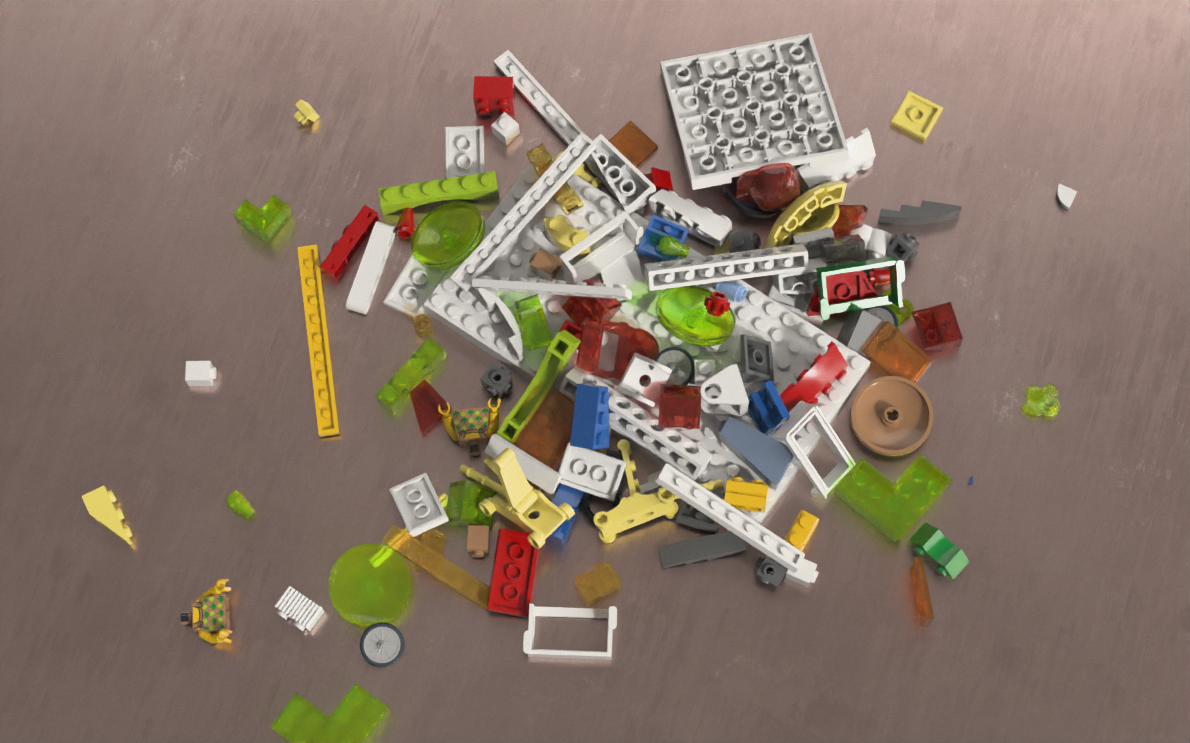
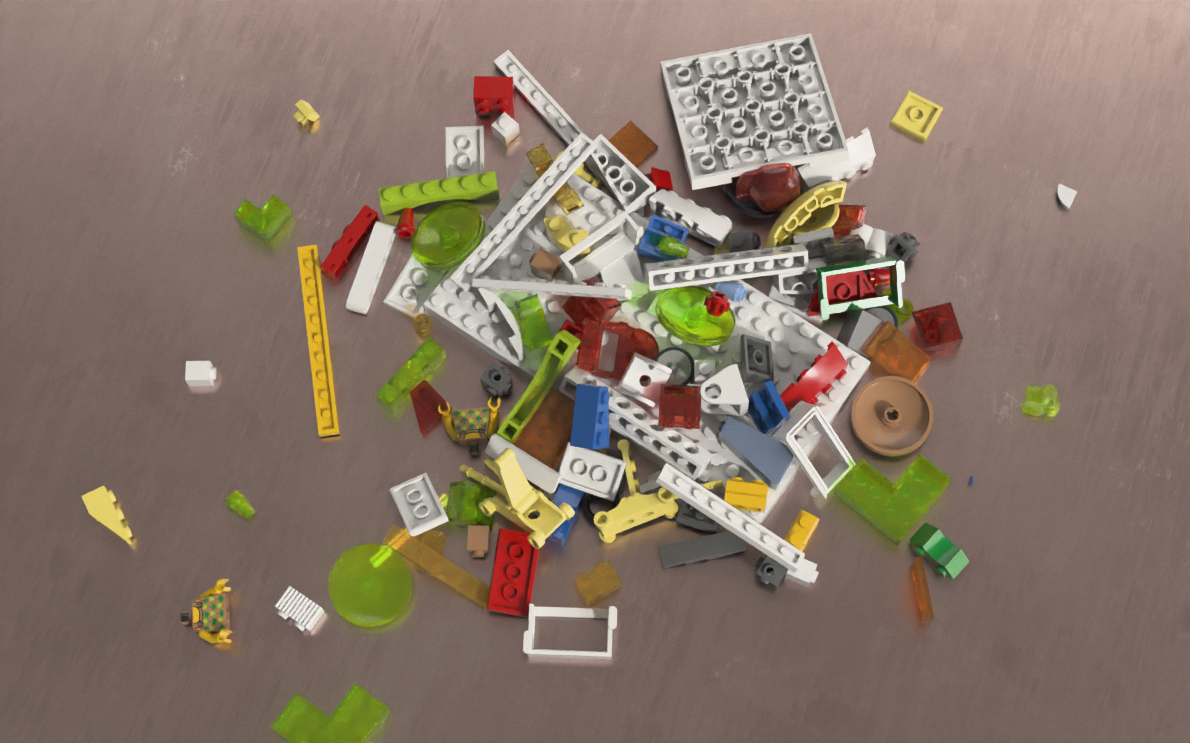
(381, 644): light grey wheel -> none
(927, 213): dark grey slope -> none

